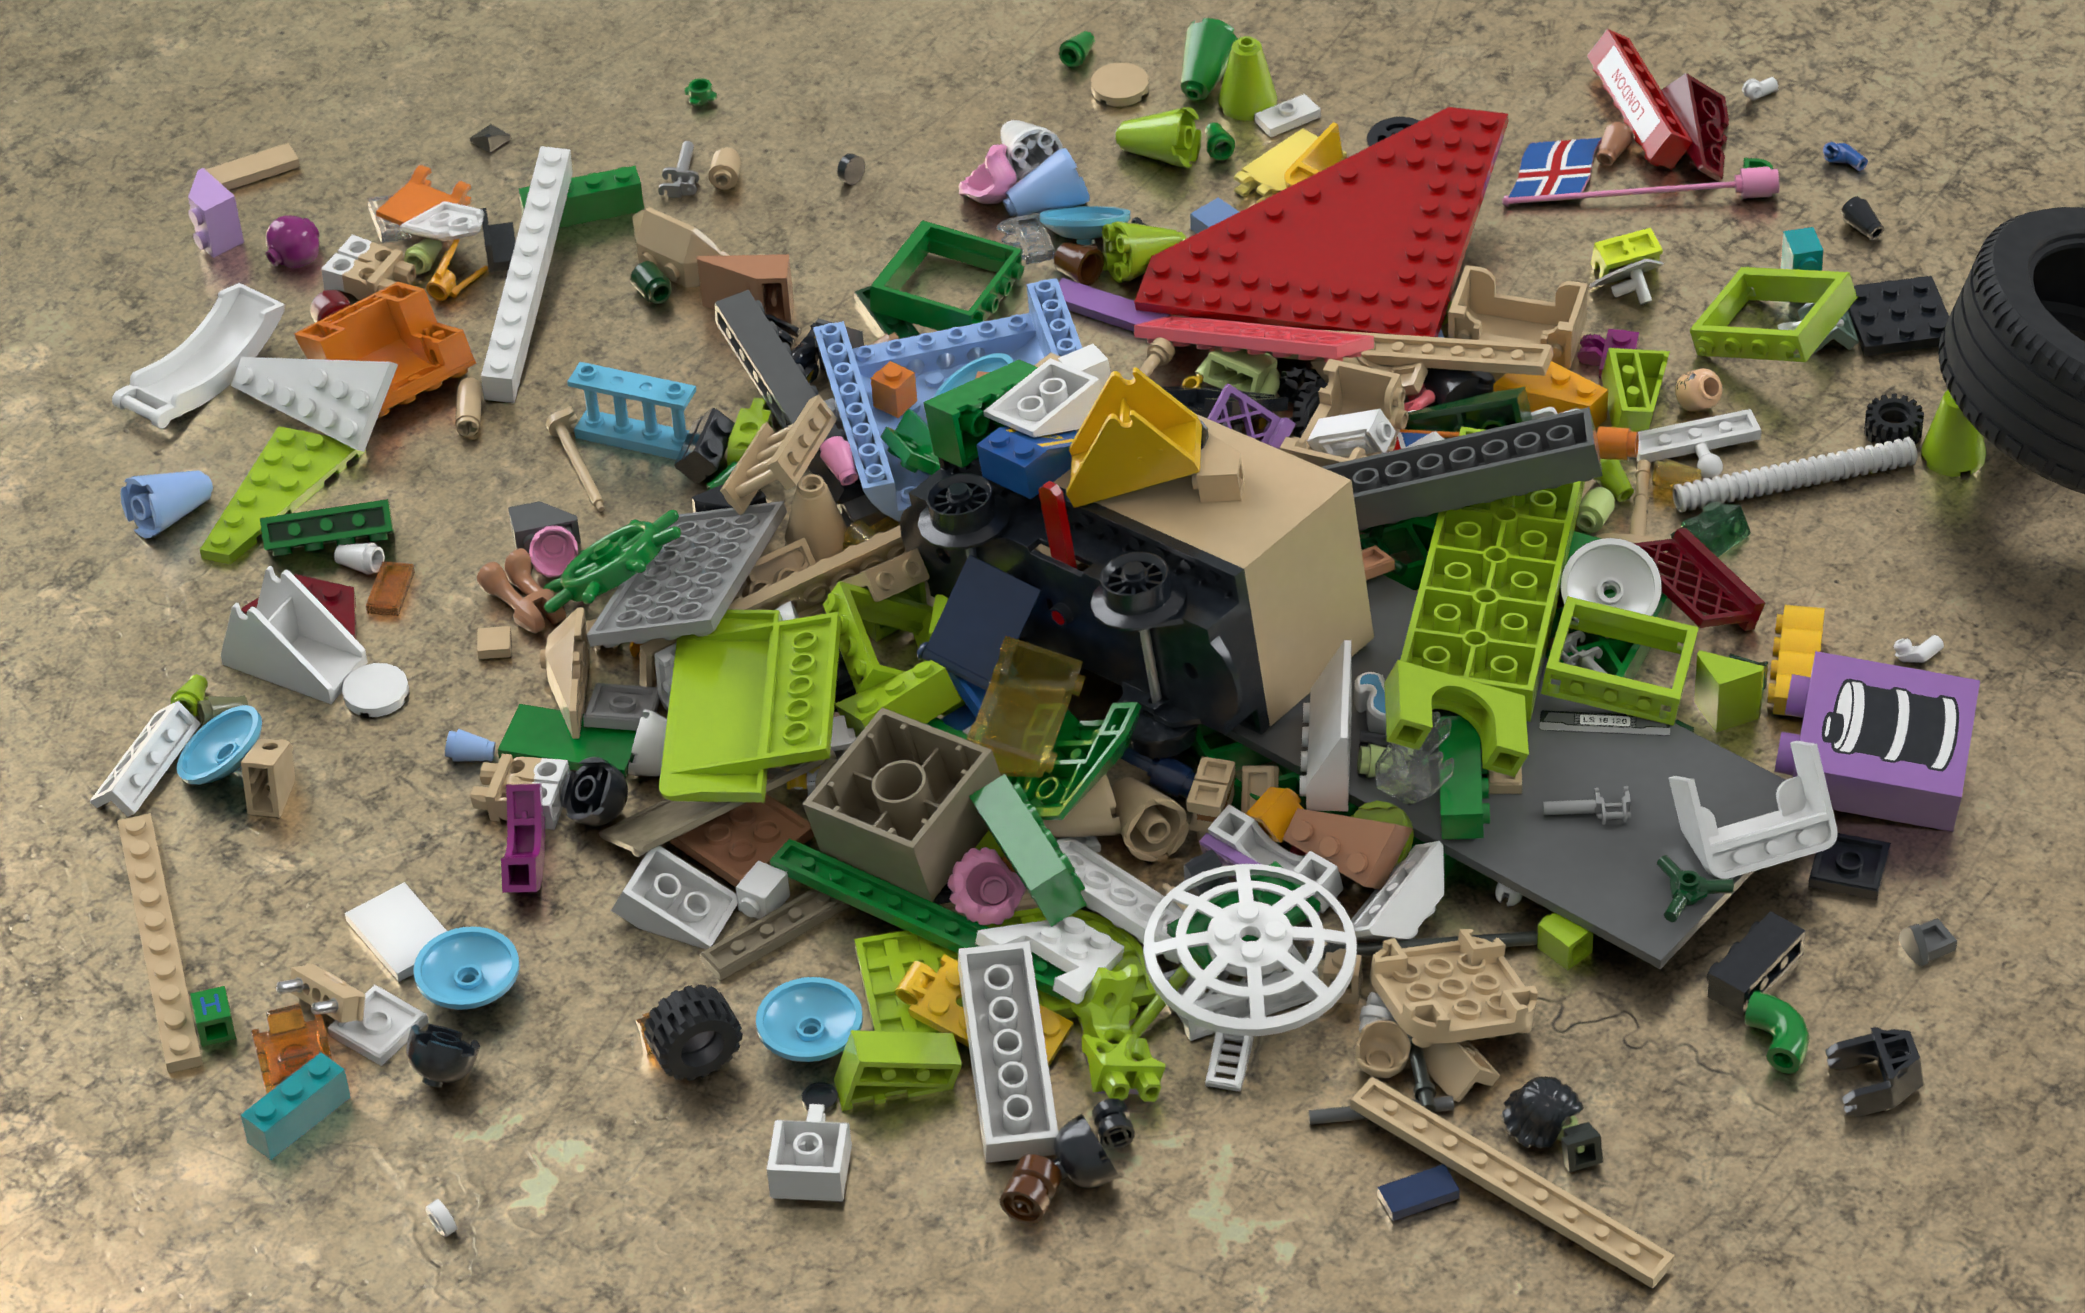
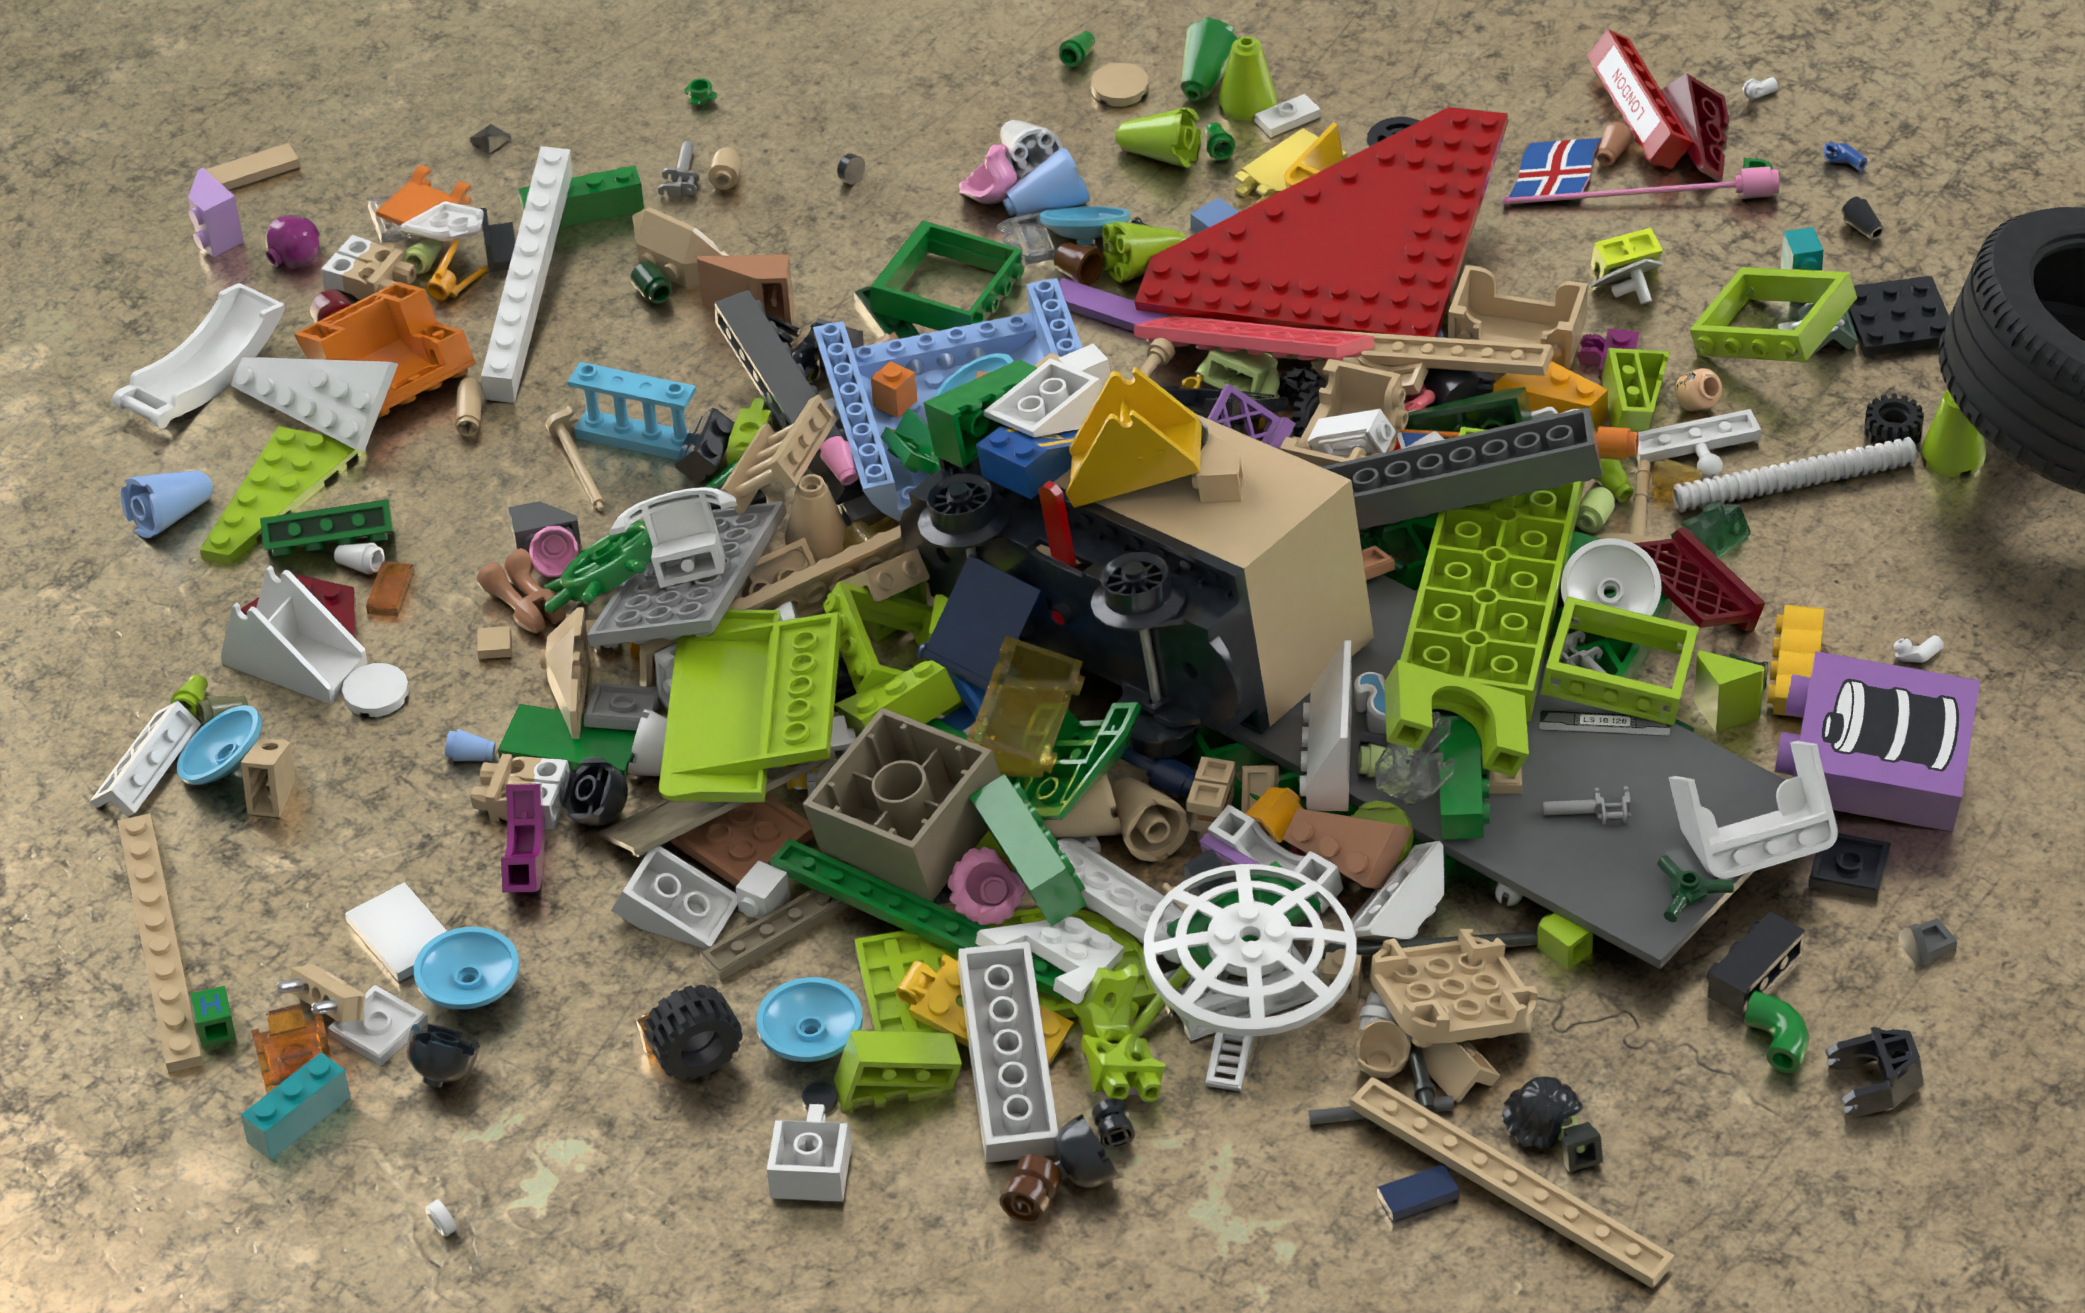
(681, 533): none -> white piece

